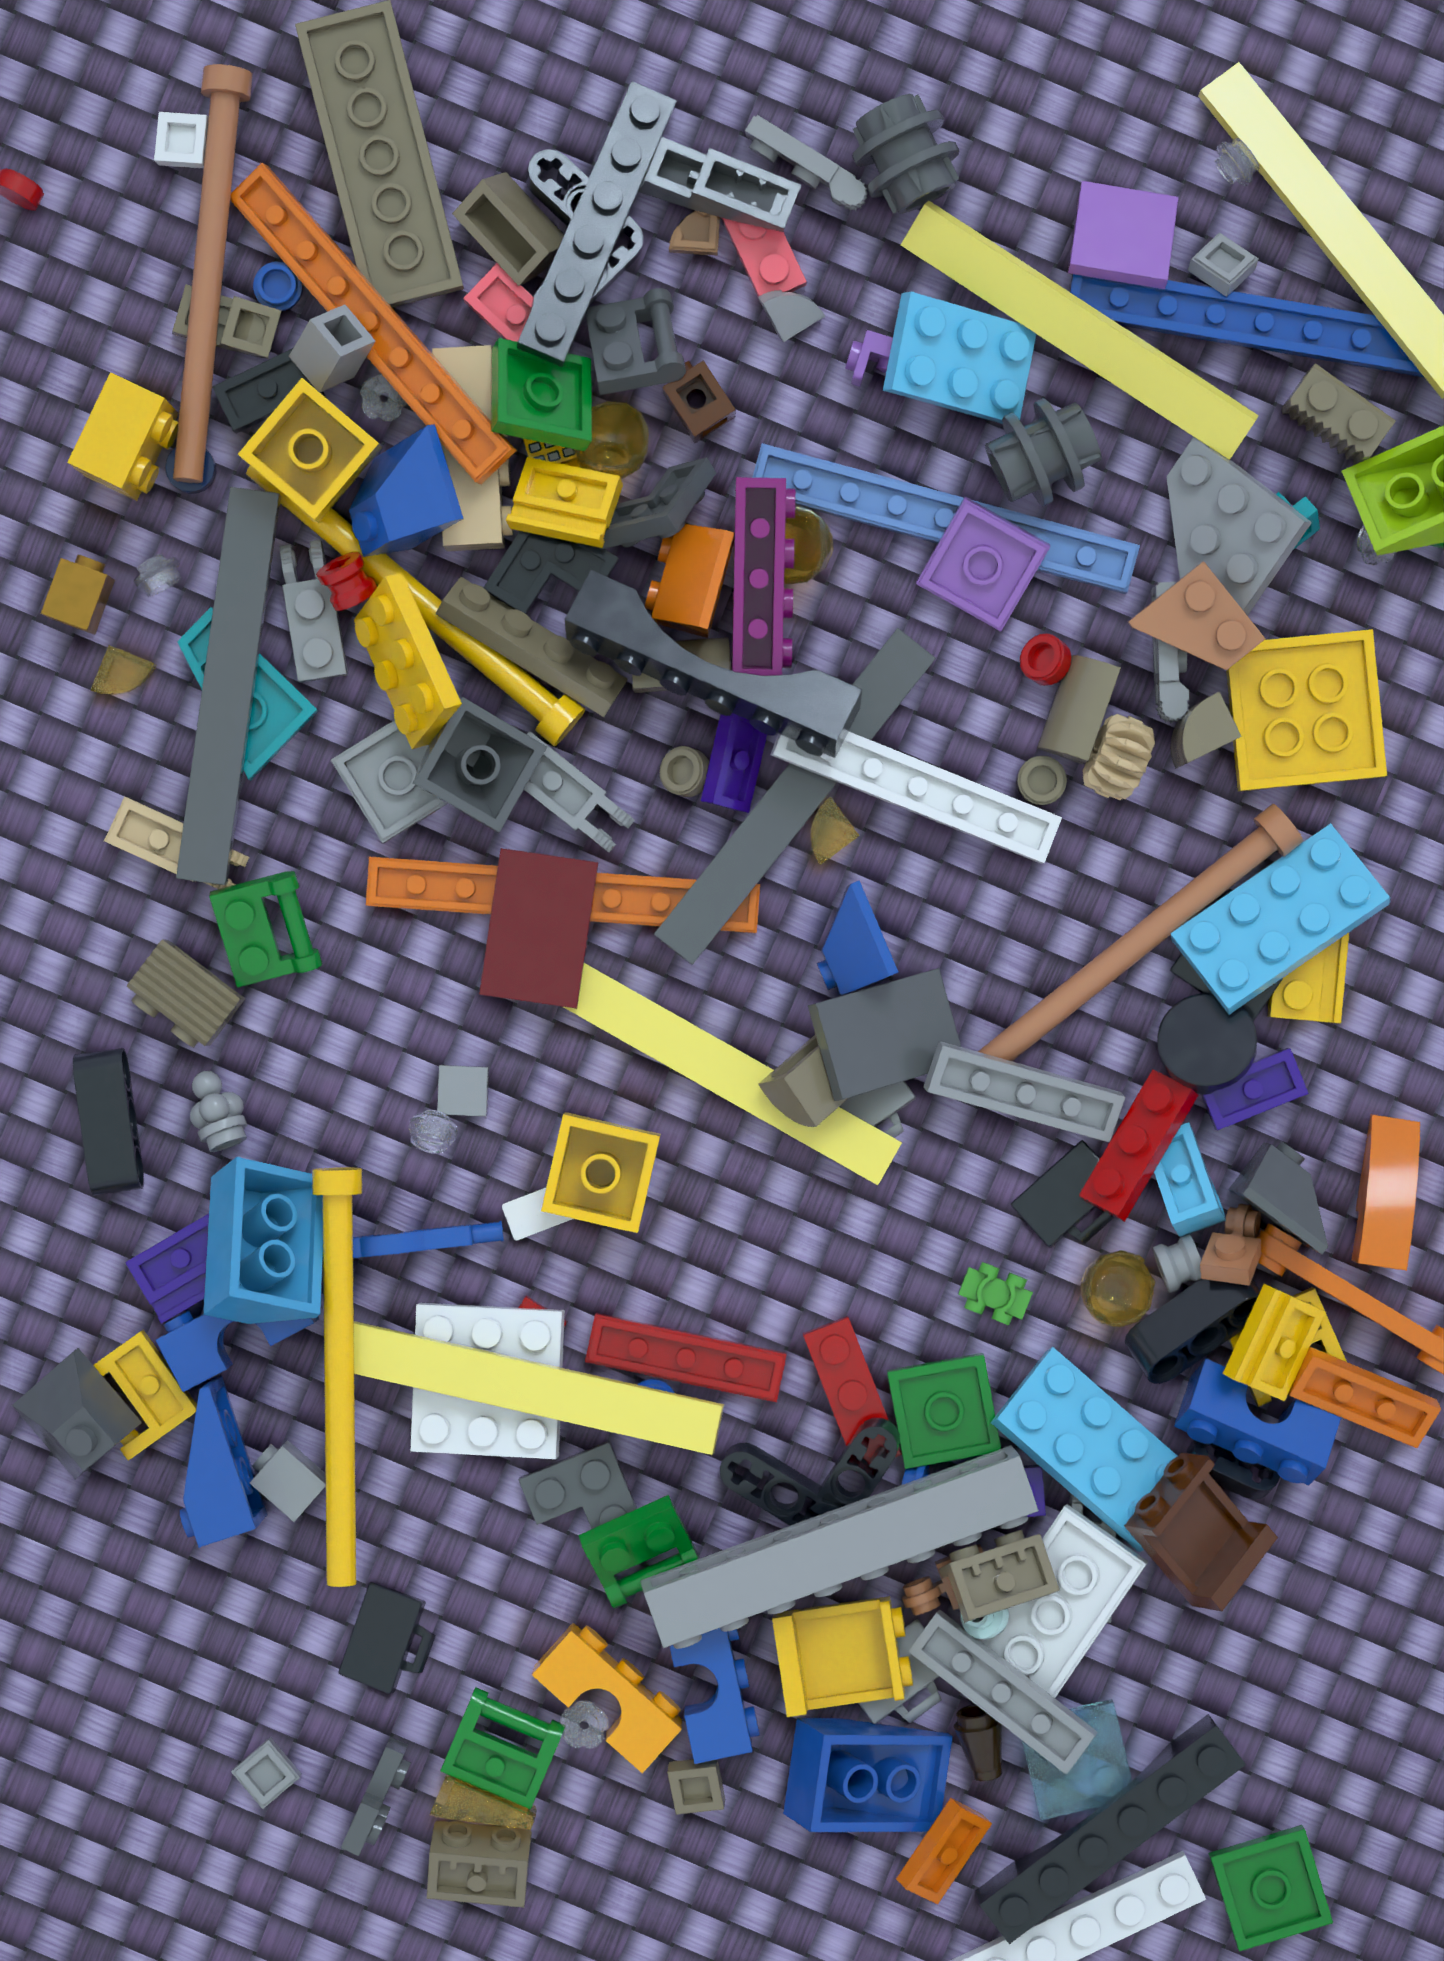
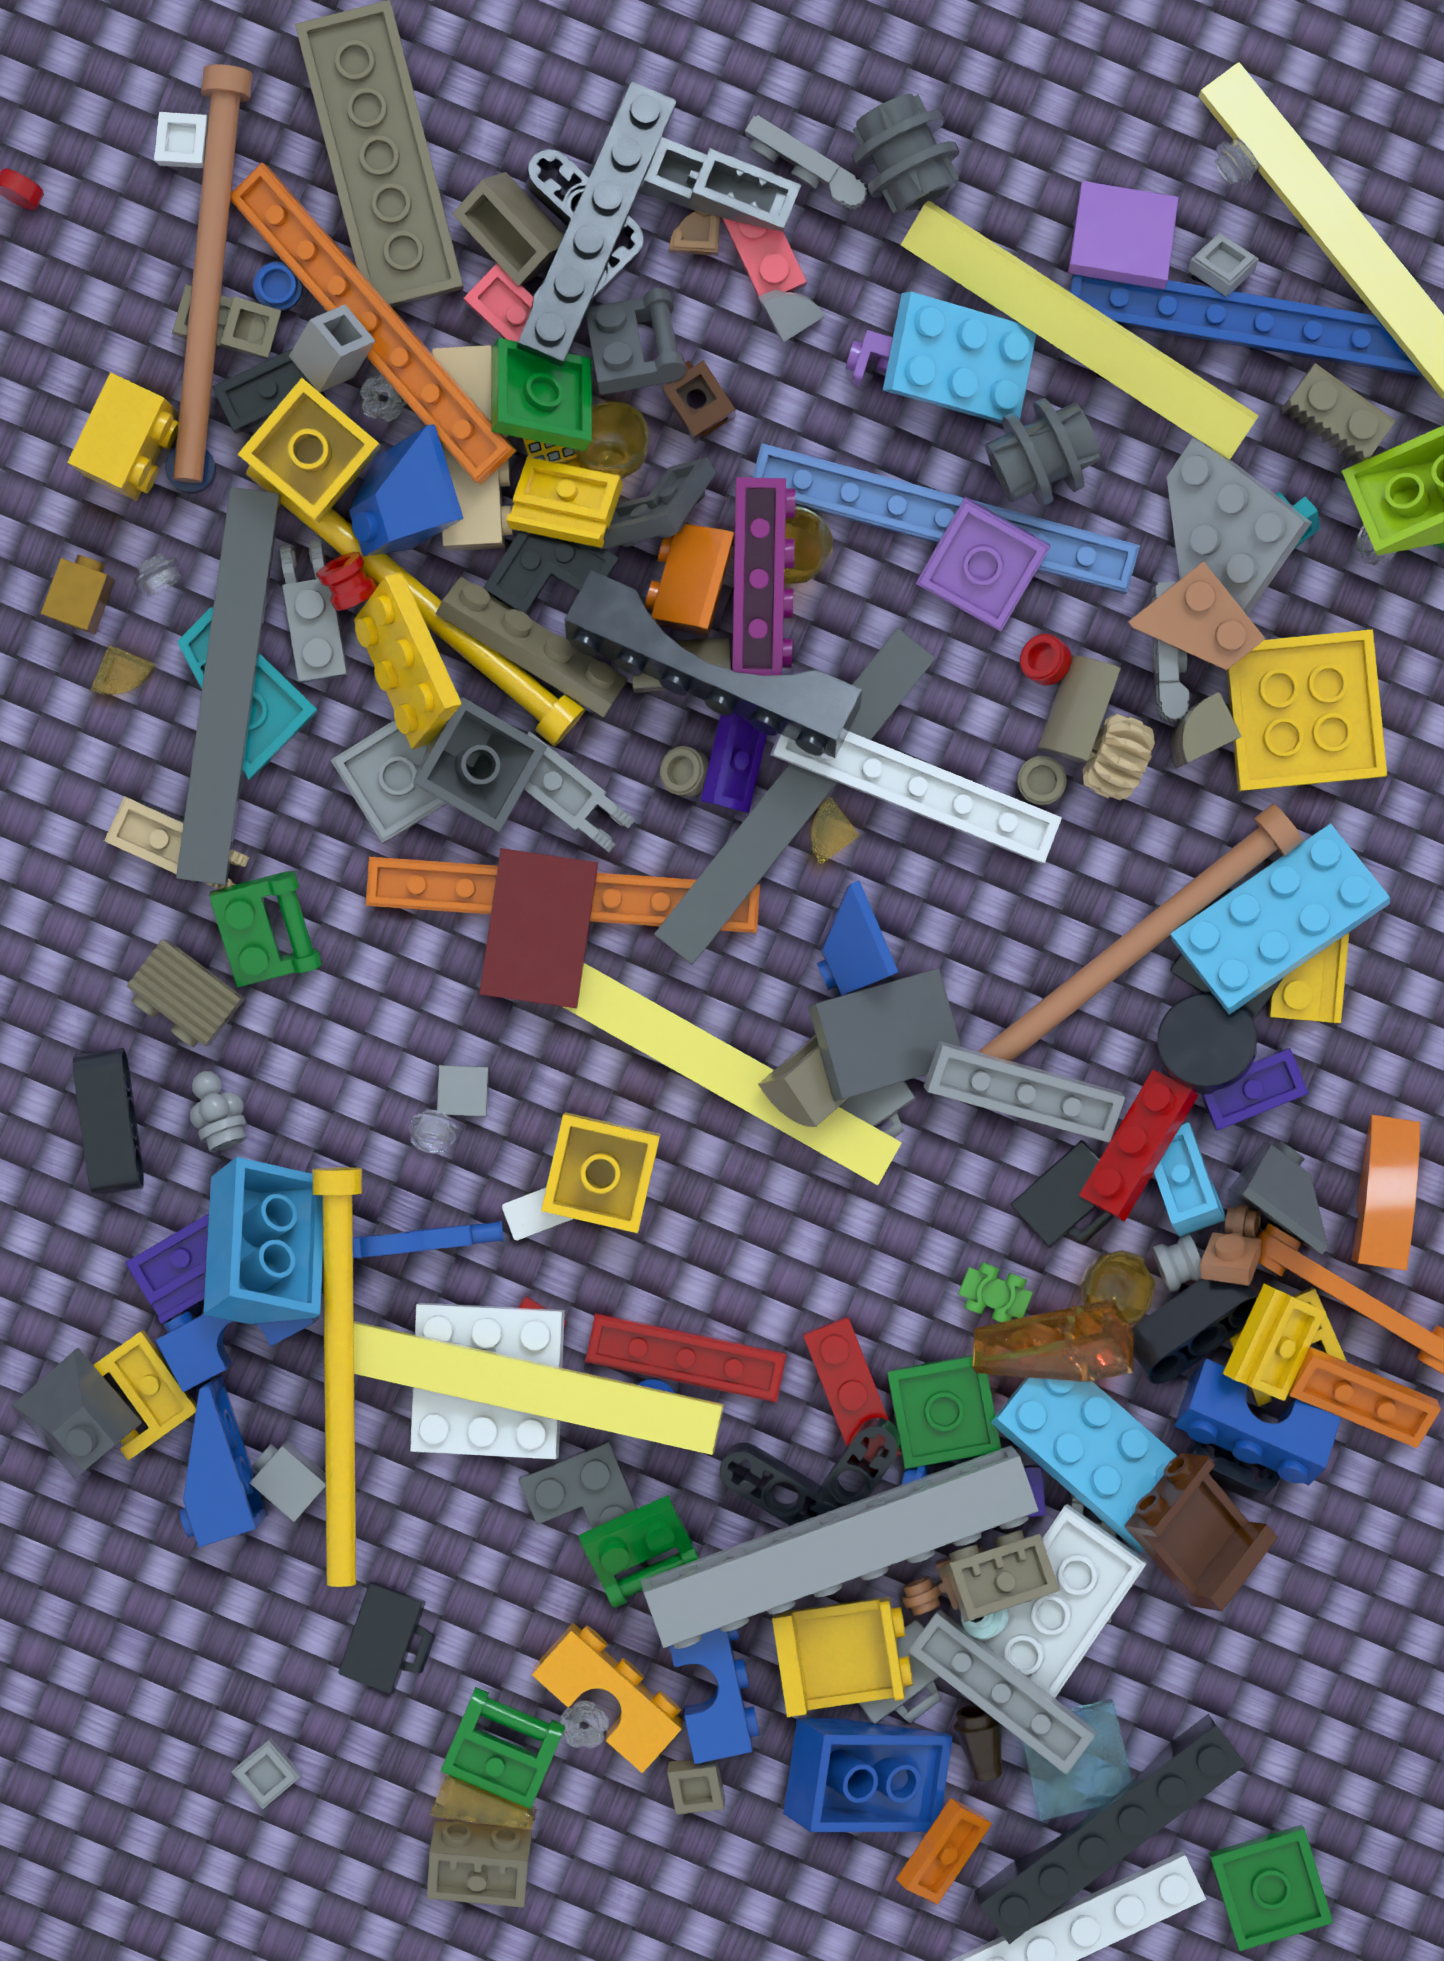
(371, 1811): dark grey plate -> none
(1062, 1344): none -> clear orange slope

